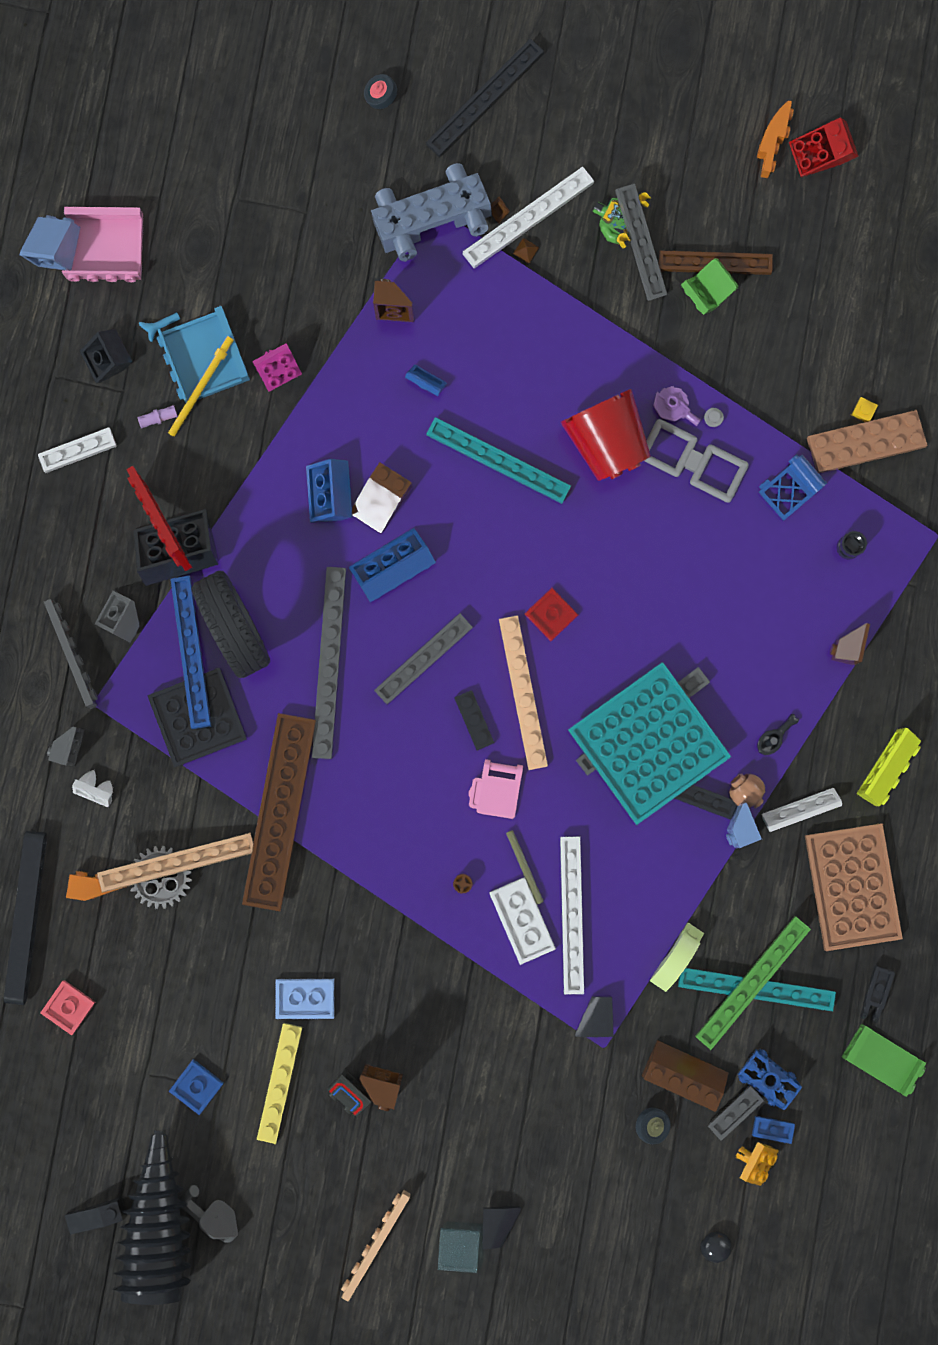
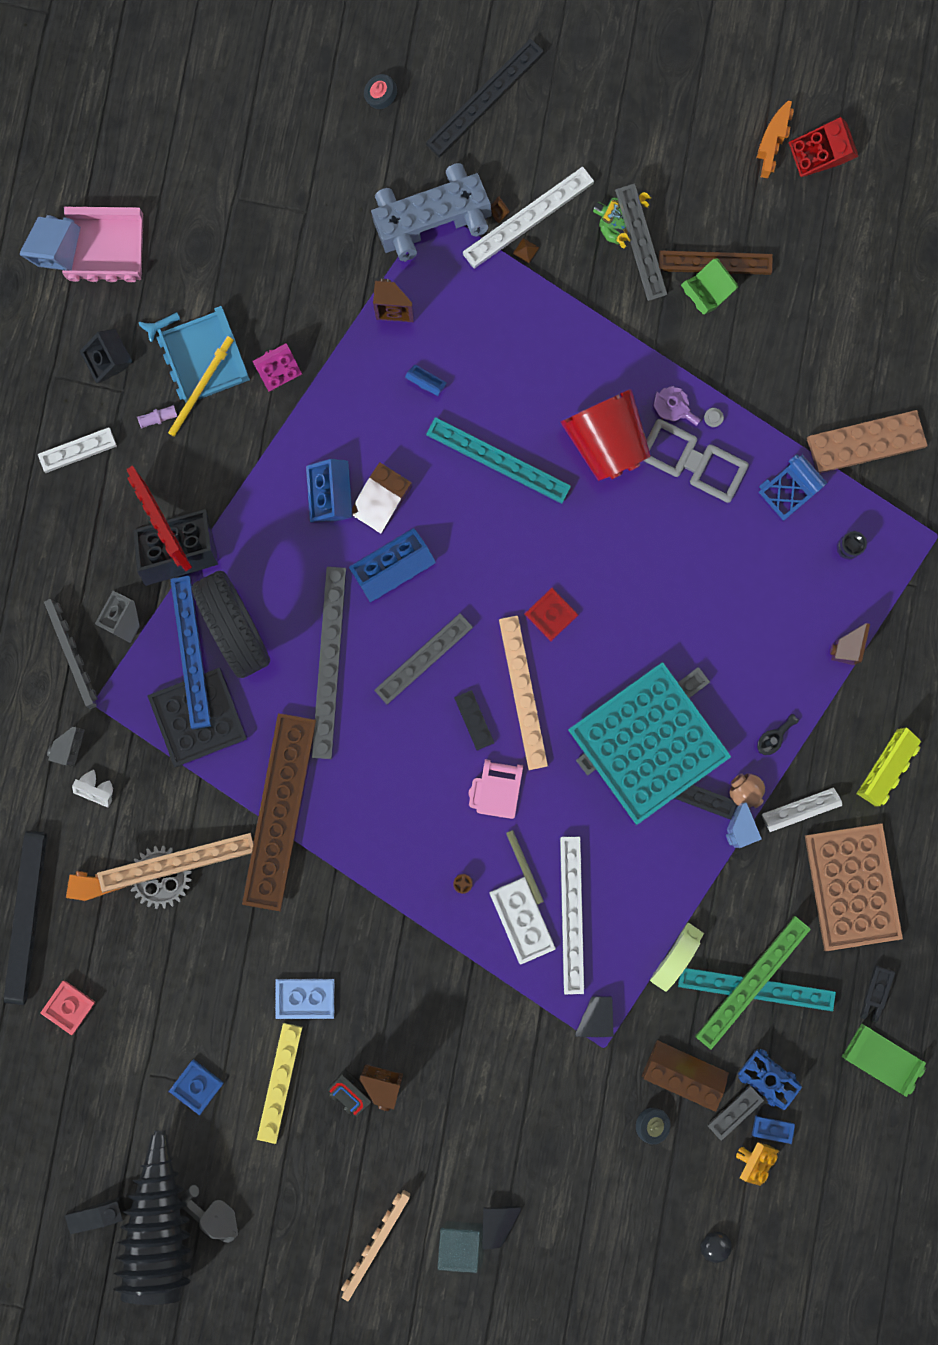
(864, 410): yellow plate -> none

